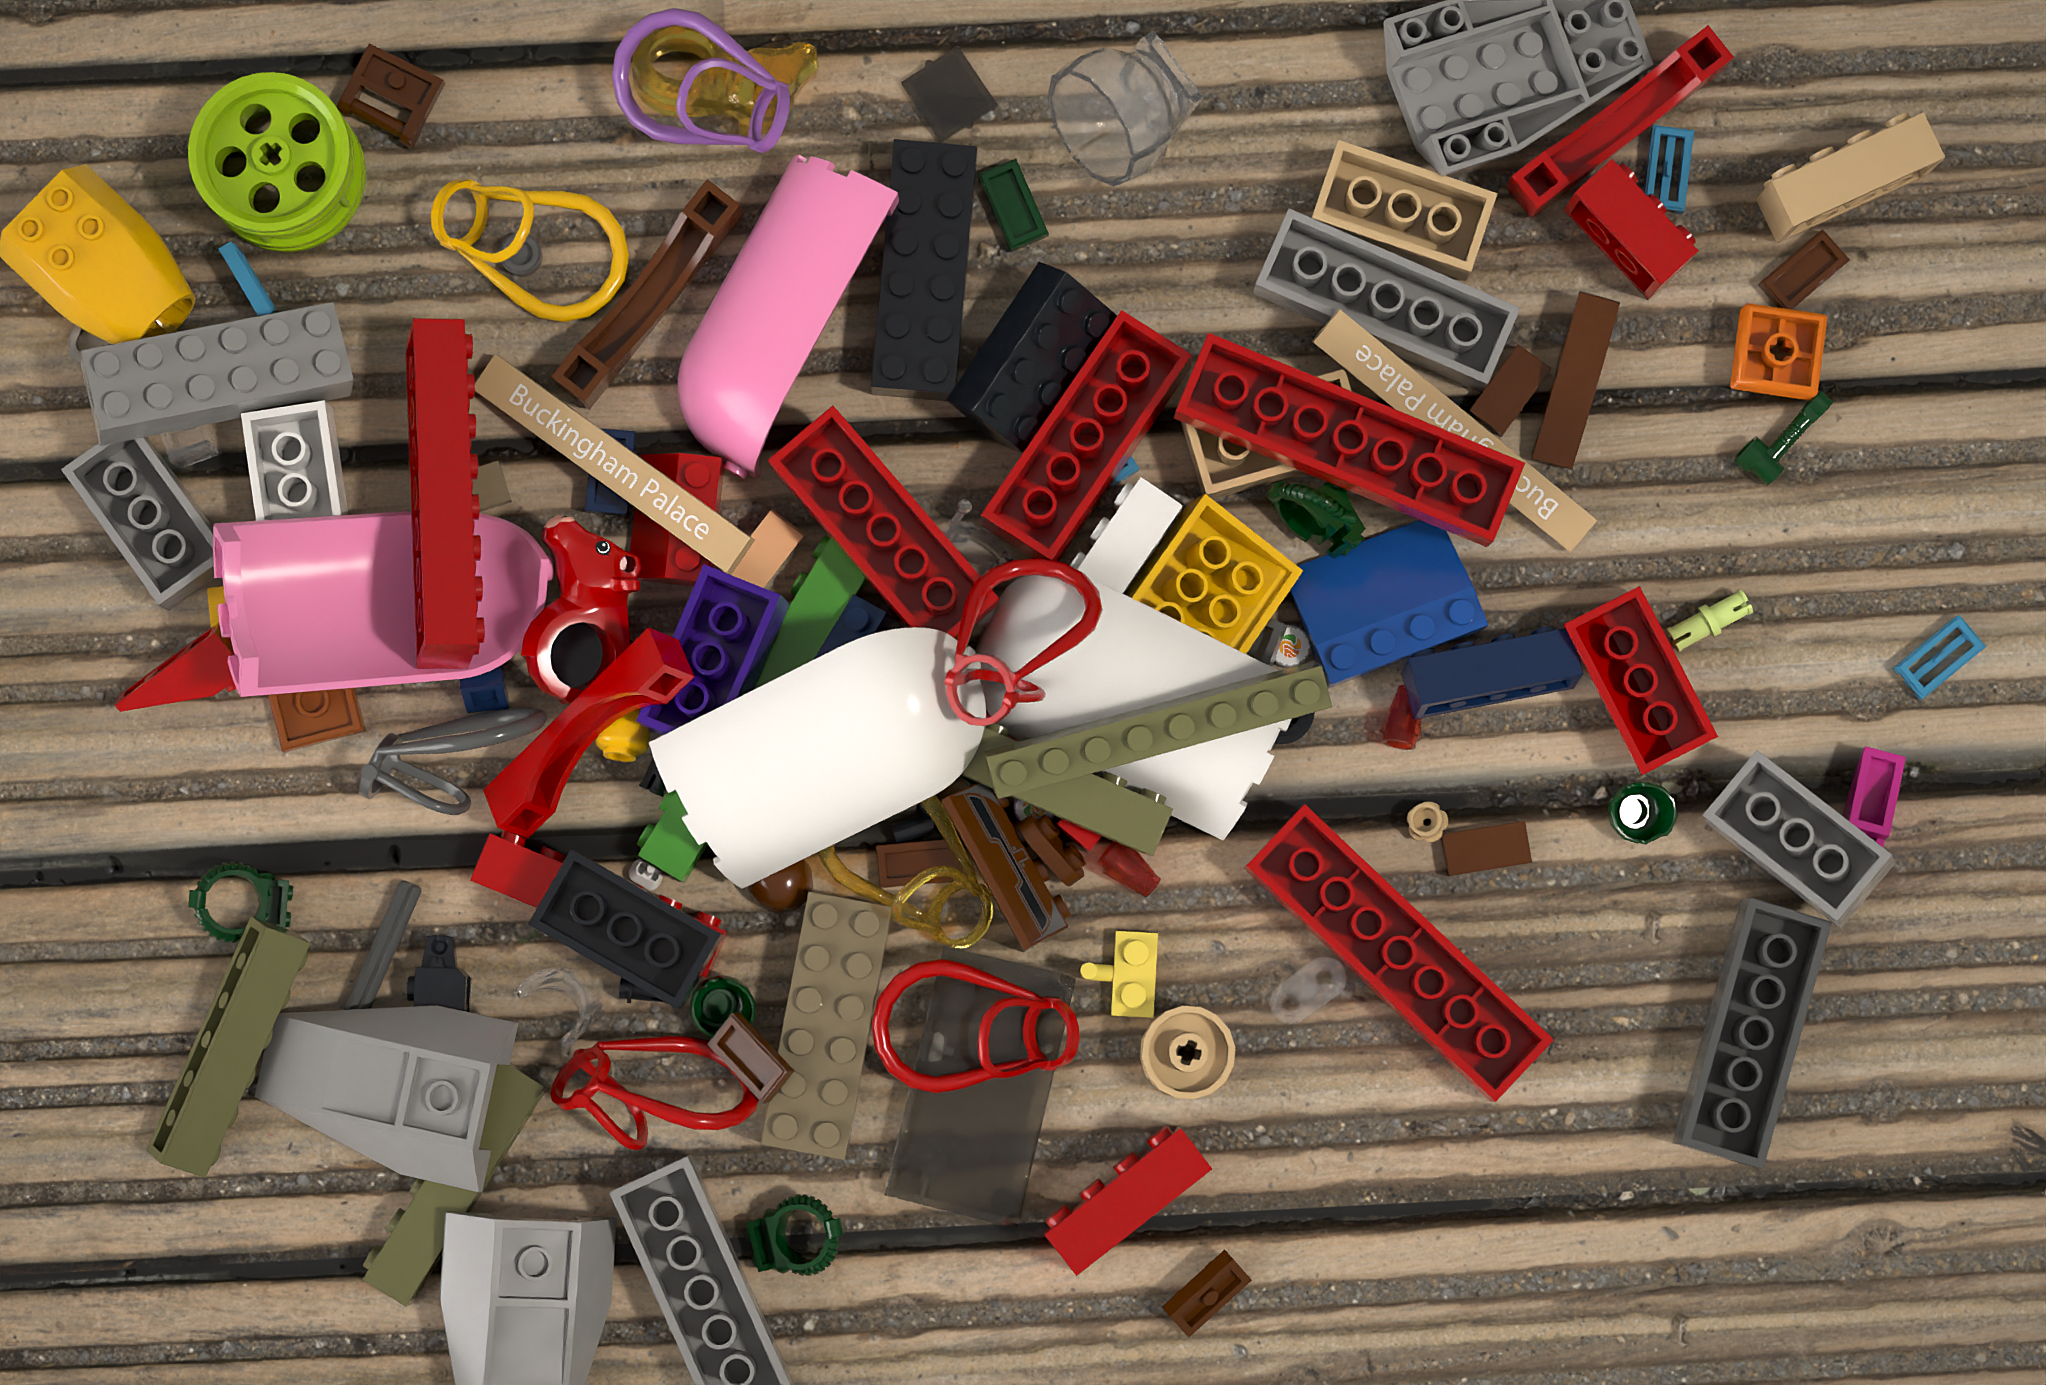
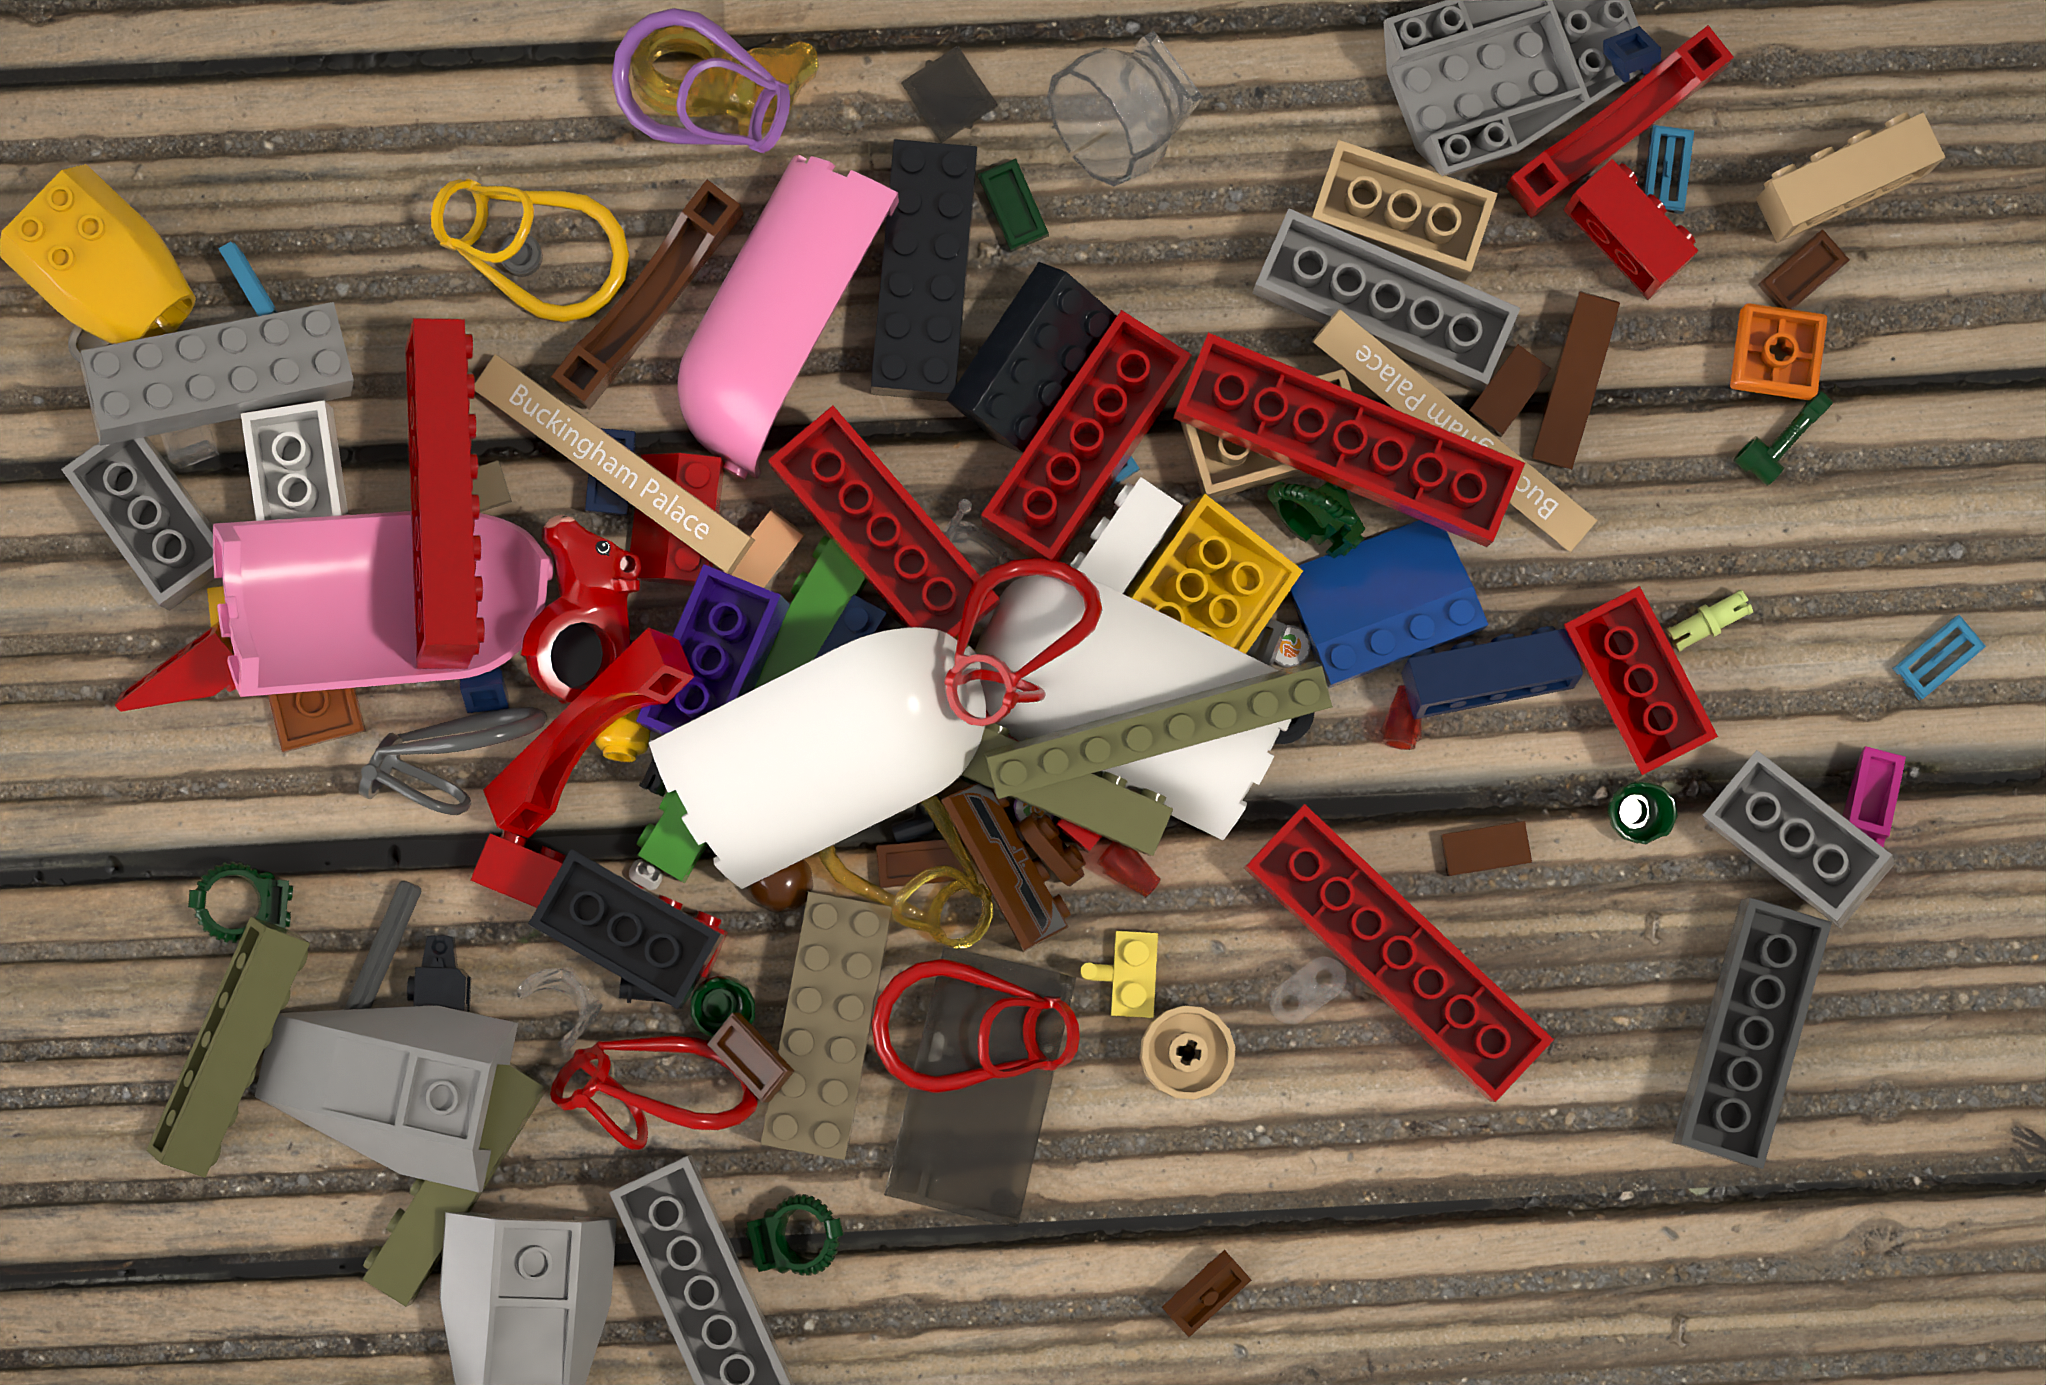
(301, 217): lime wheel -> none
(397, 83): reddish brown plate -> none
(1127, 1199): red brick -> none
(1425, 811): tan plate -> none
(1631, 52): none -> dark blue tile

